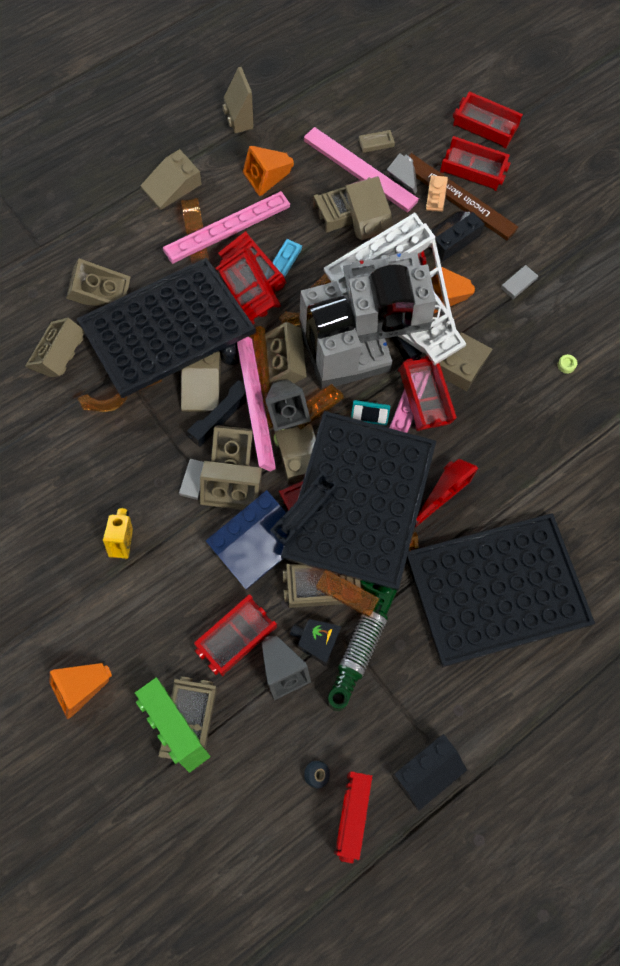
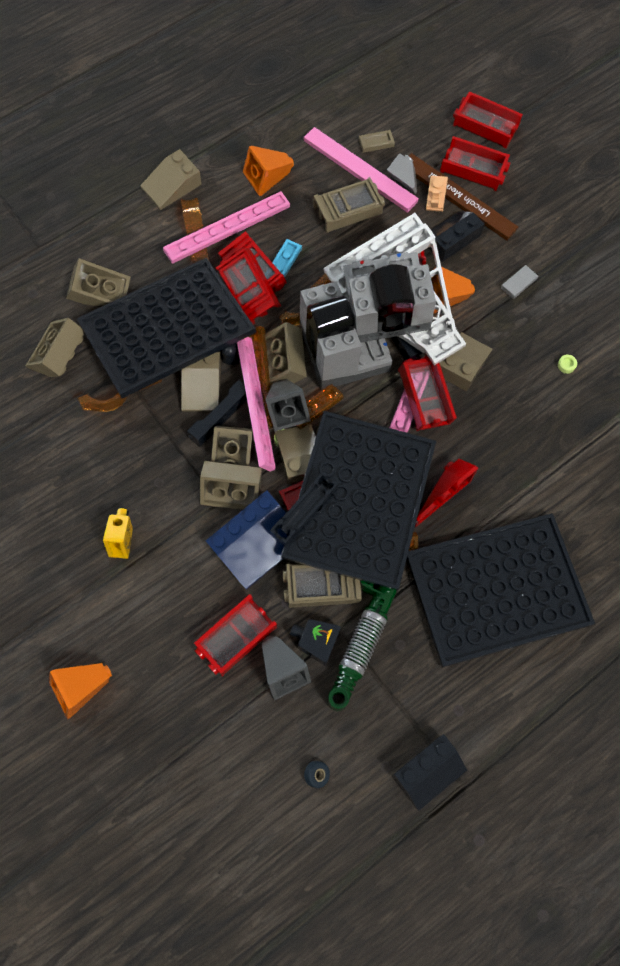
(171, 725): bright green wedge -> none
(191, 482): light grey tile -> none
(196, 705): door -> none
(239, 103): dark tan slope -> none
(347, 593): clear orange plate -> none
(353, 817): red door -> none
(368, 208): dark tan slope -> none
(370, 412): slope -> none

